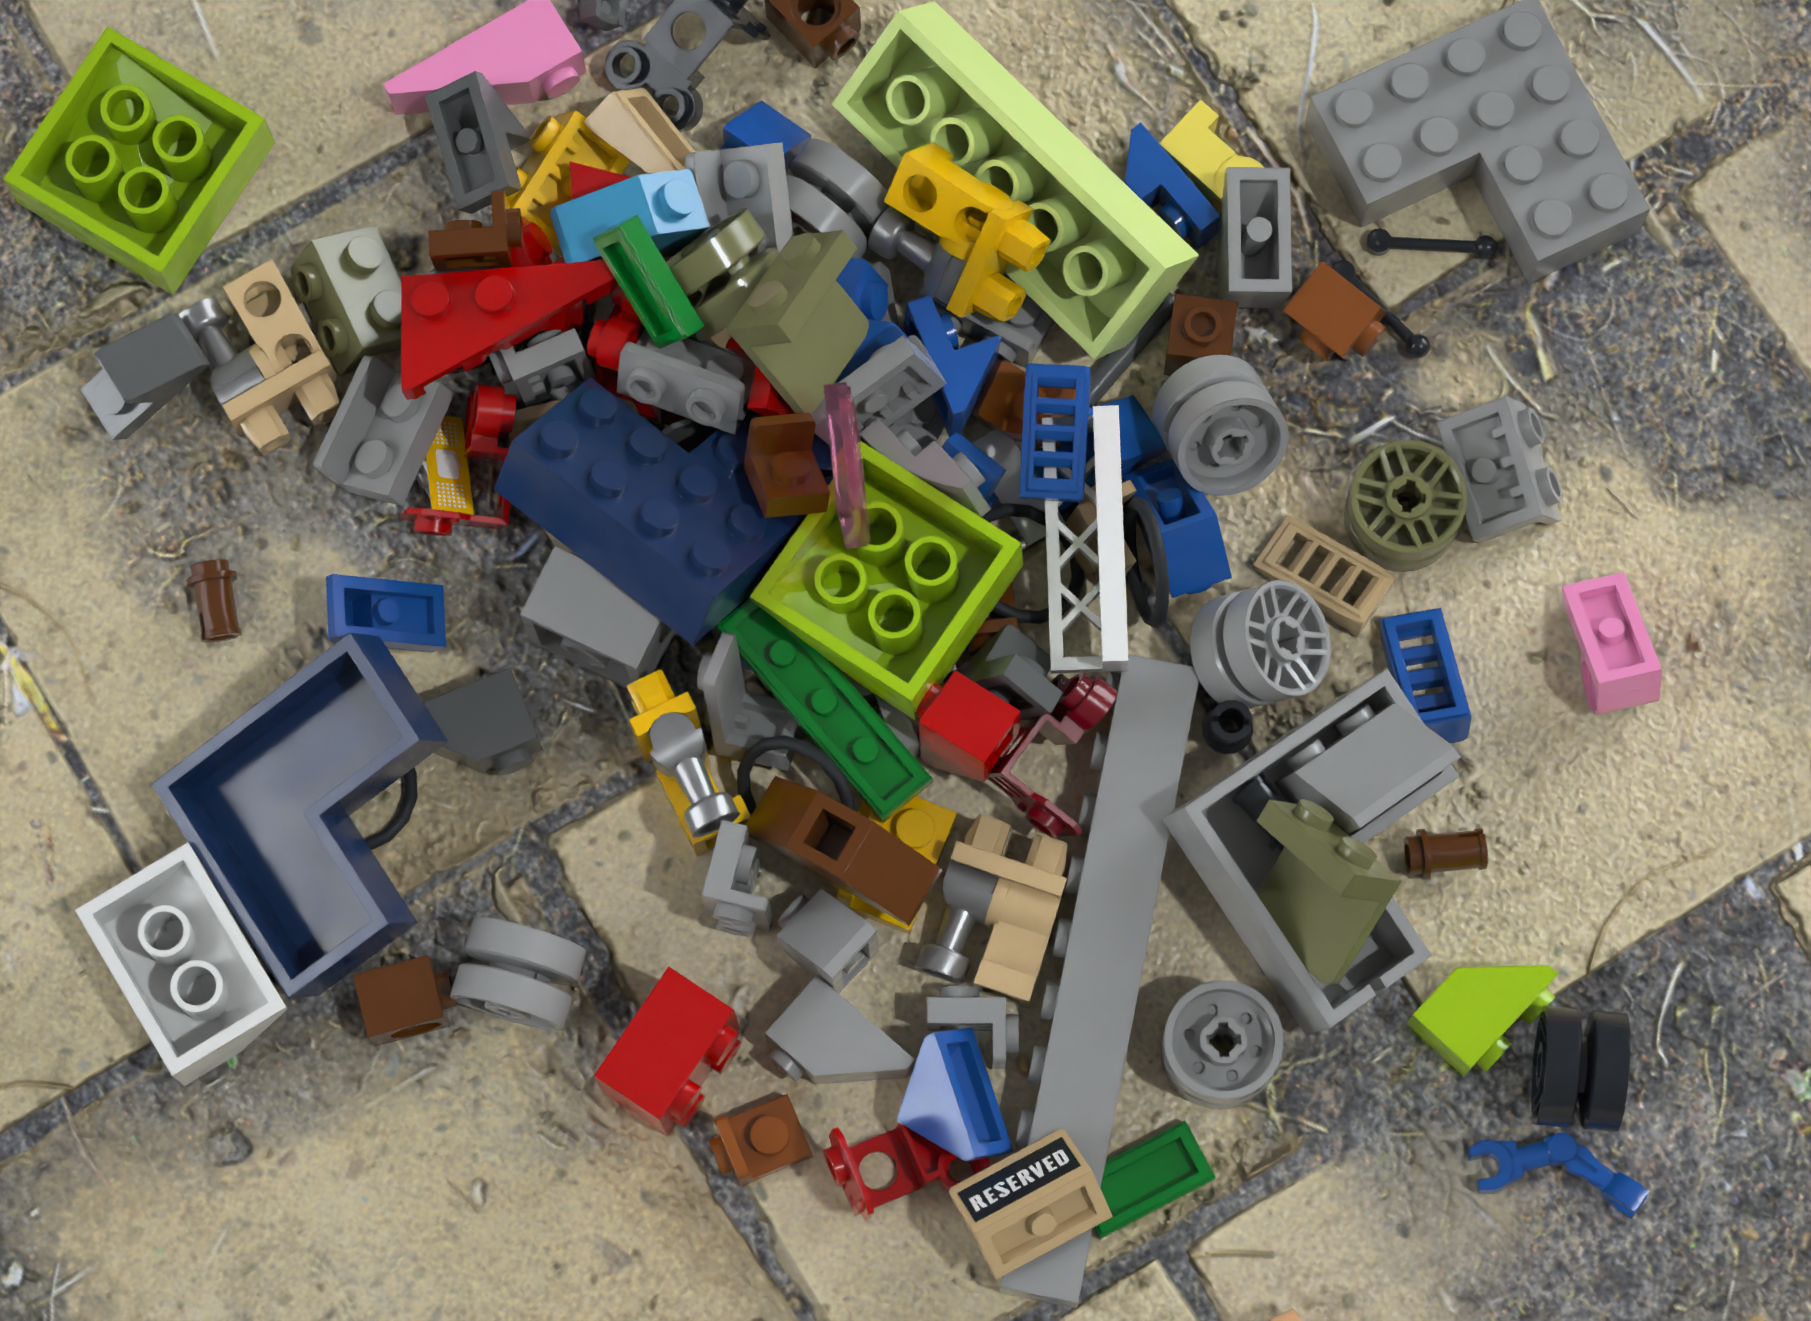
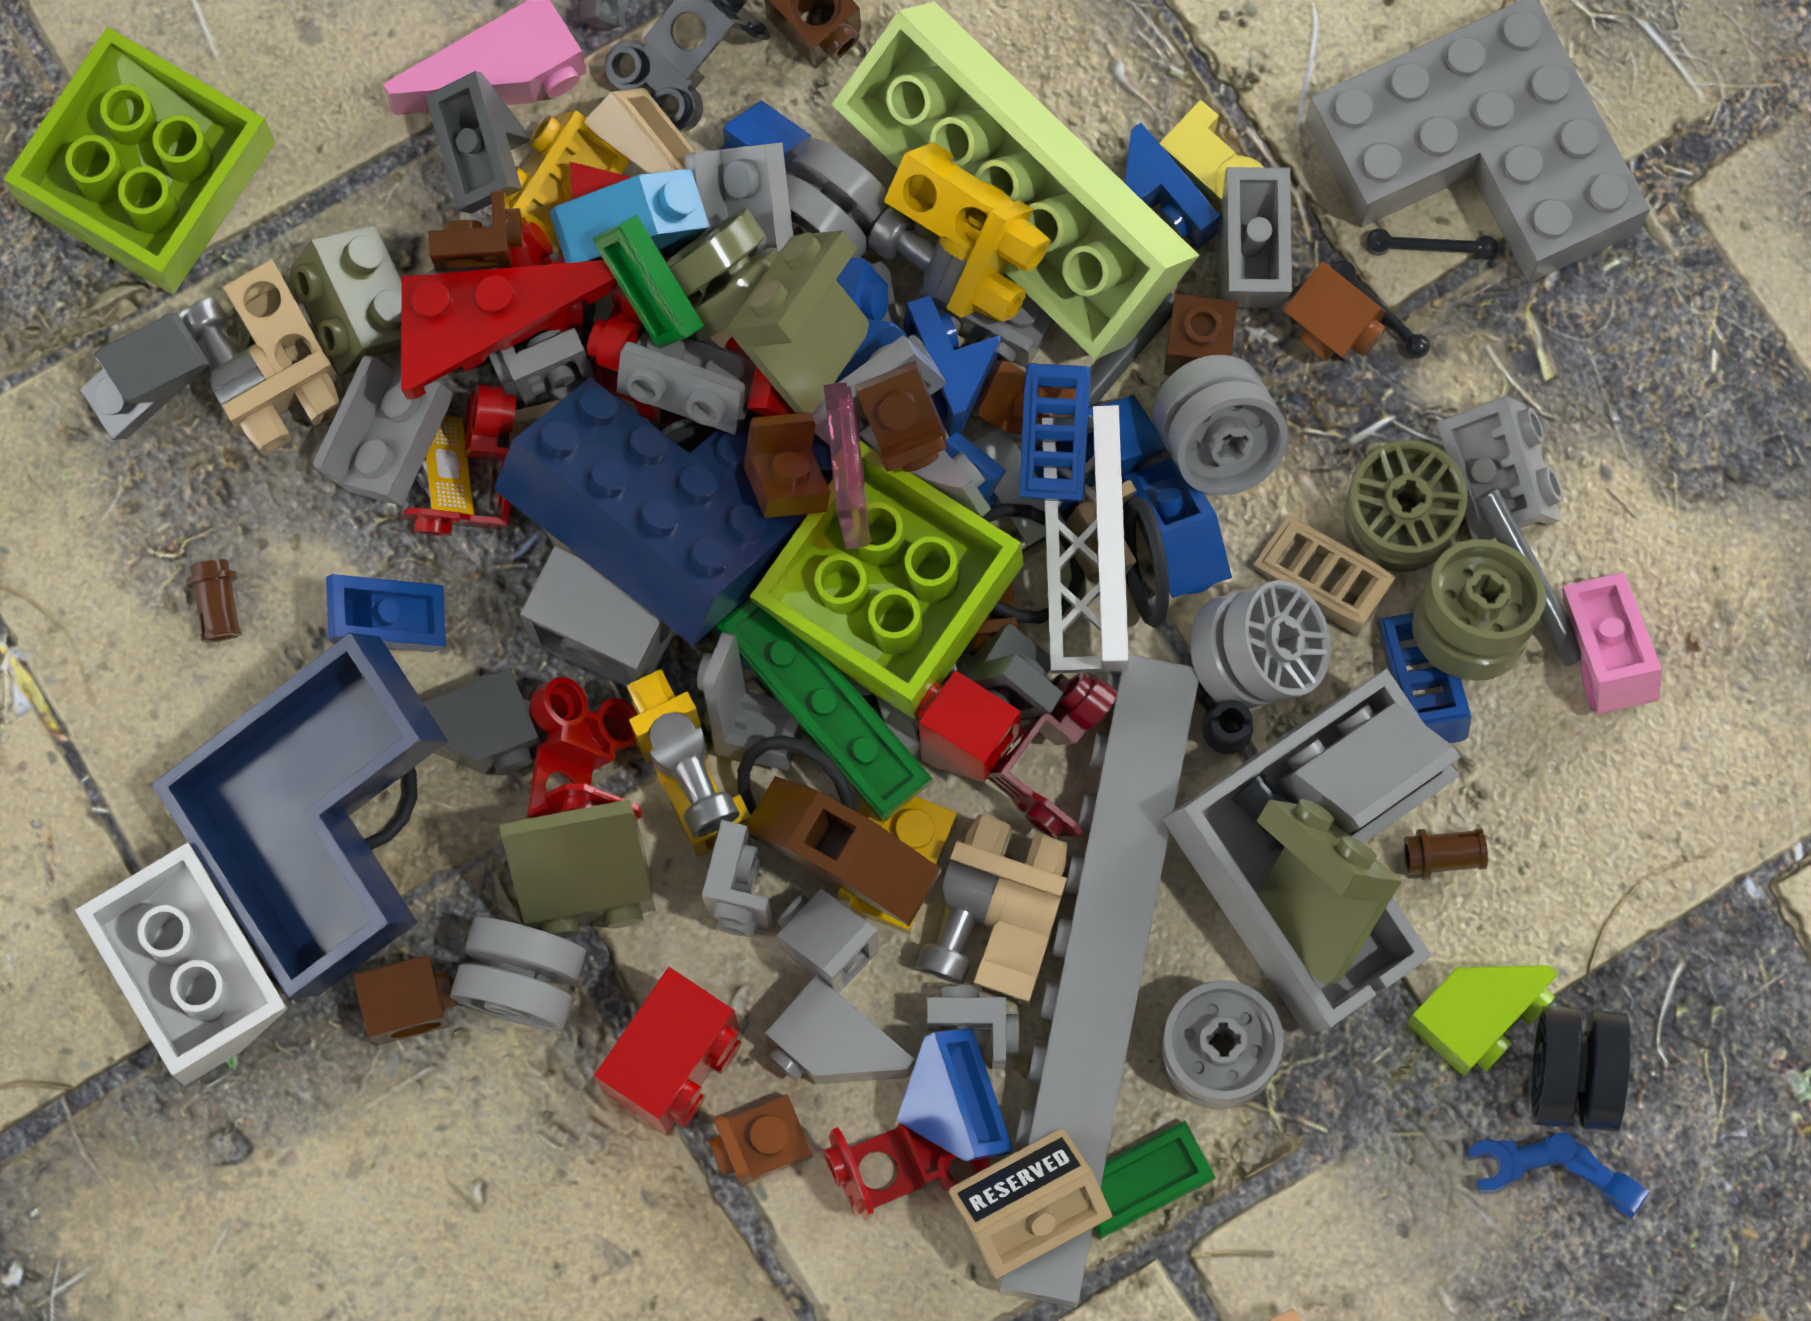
(575, 746): none -> red piece
(579, 868): none -> olive slope
(903, 418): none -> reddish brown bracket
(1478, 609): none -> olive wheel
(1553, 616): none -> dark grey bar

